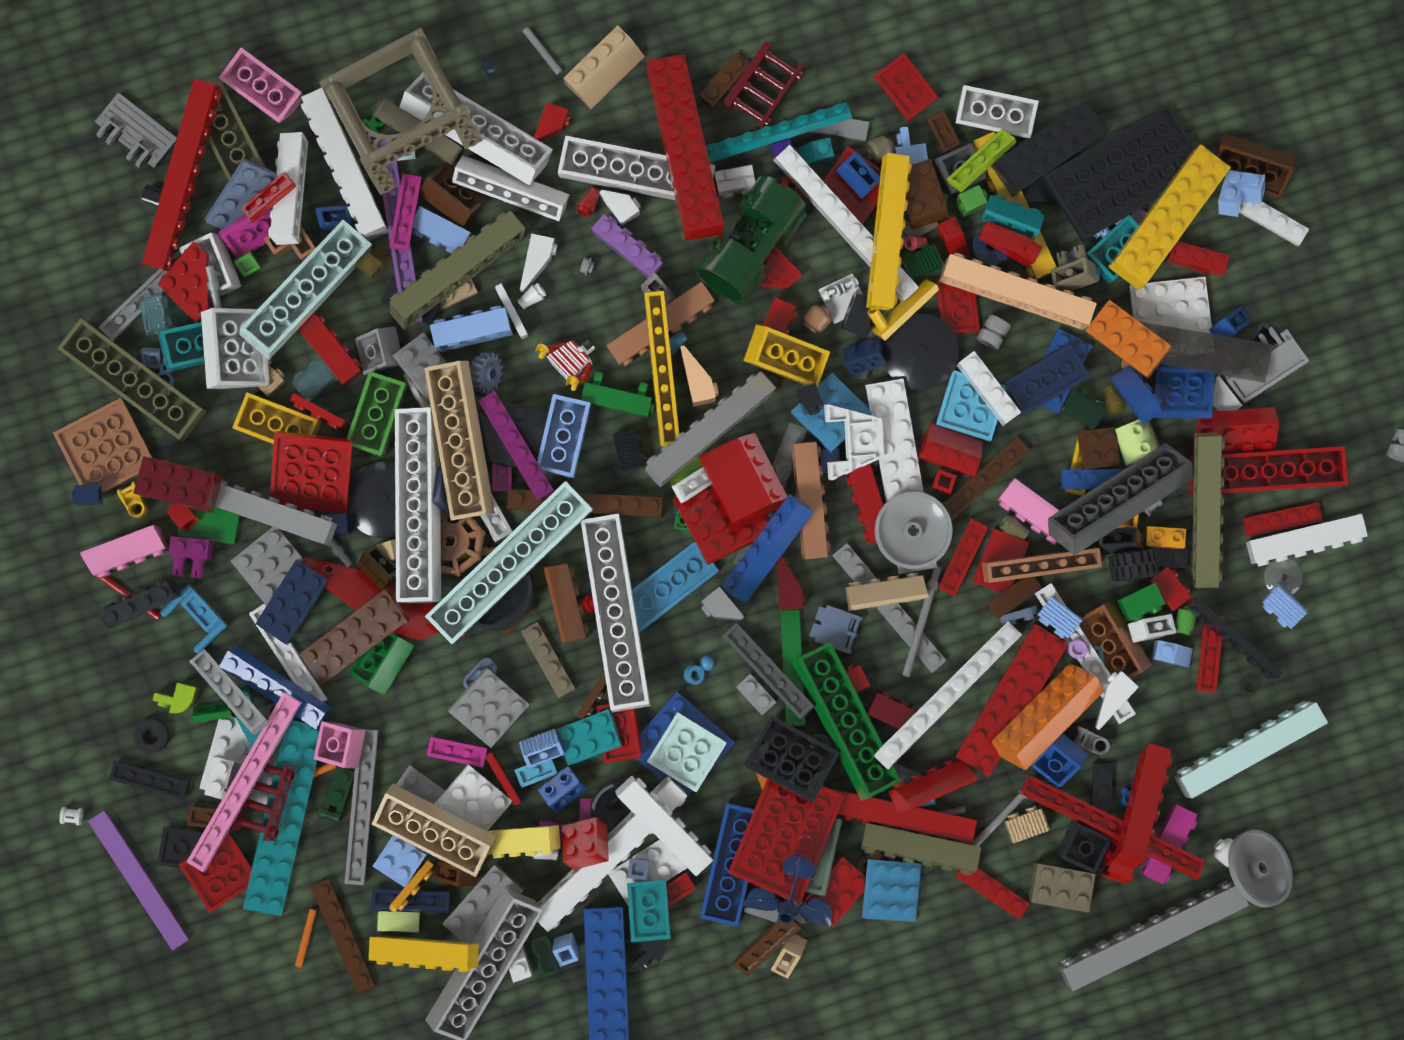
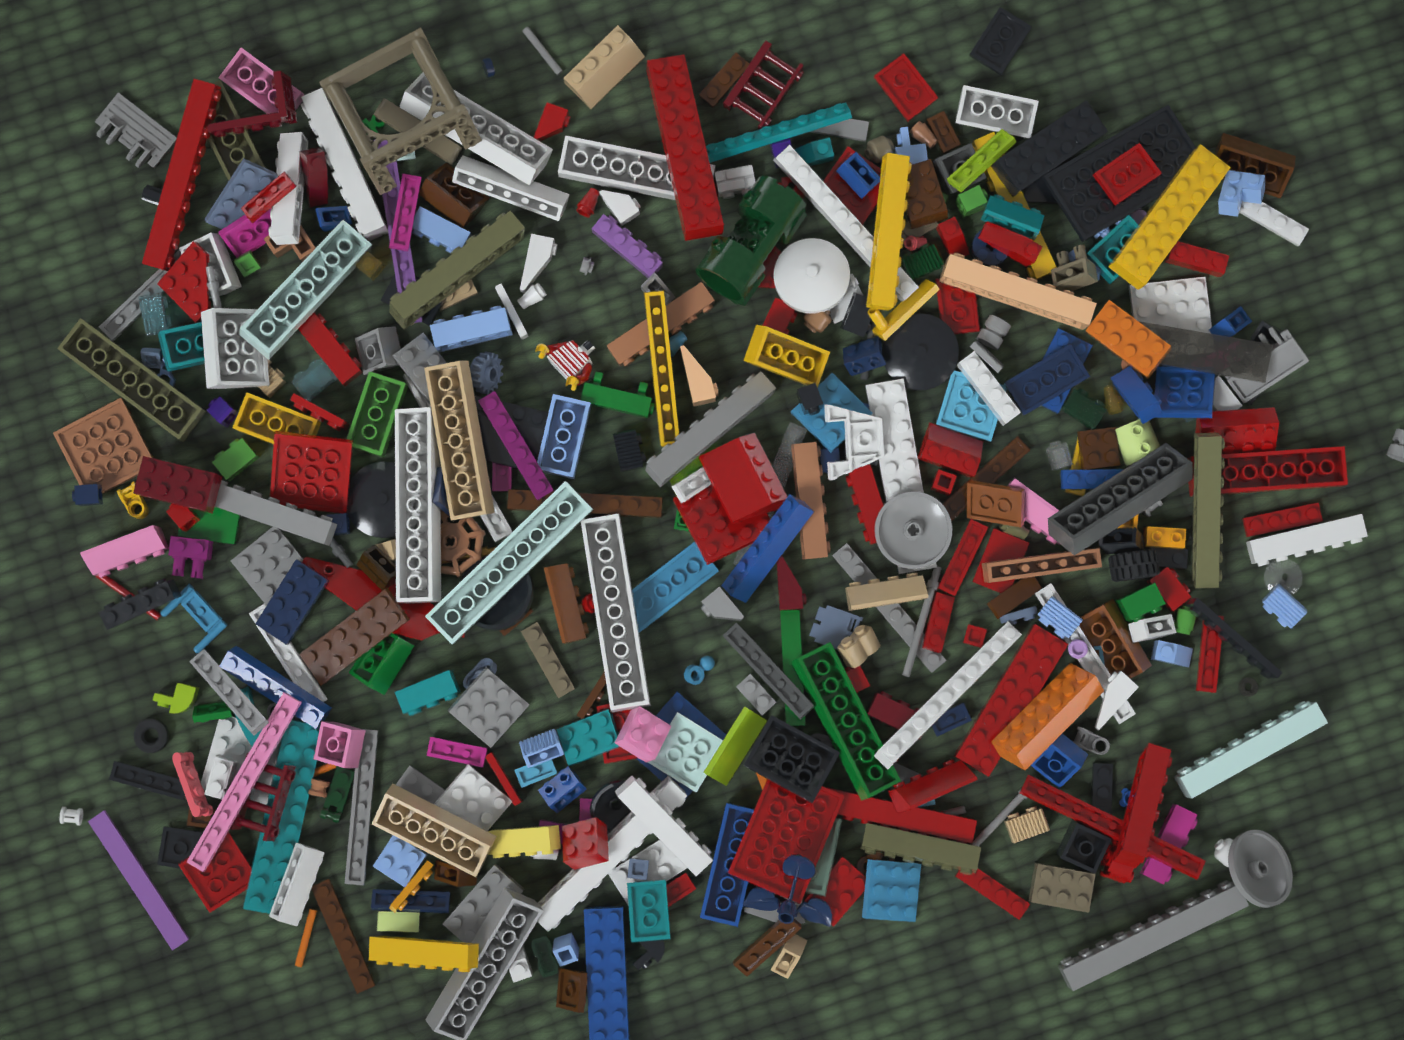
(191, 784): none -> coral plate
(222, 411): none -> dark purple slope
(235, 459): none -> bright green brick
(283, 101): none -> dark red bracket
(296, 884): none -> white brick
(315, 176): none -> dark red slope
(318, 788): none -> nougat wheel
(428, 693): none -> teal brick
(571, 990): none -> reddish brown plate
(643, 734): none -> bright pink brick
(735, 746): none -> lime tile
(811, 275): none -> white dish
(858, 646): none -> tan brick
(923, 134): none -> nougat cone
(938, 622): none -> red plate
(951, 719): none -> dark blue plate
(974, 636): none -> red plate
(987, 356): none -> light grey tile
(995, 503): none -> dark orange plate
(1000, 41): none -> black plate
(1058, 455): none -> clear brick
(1127, 174): none -> red plate

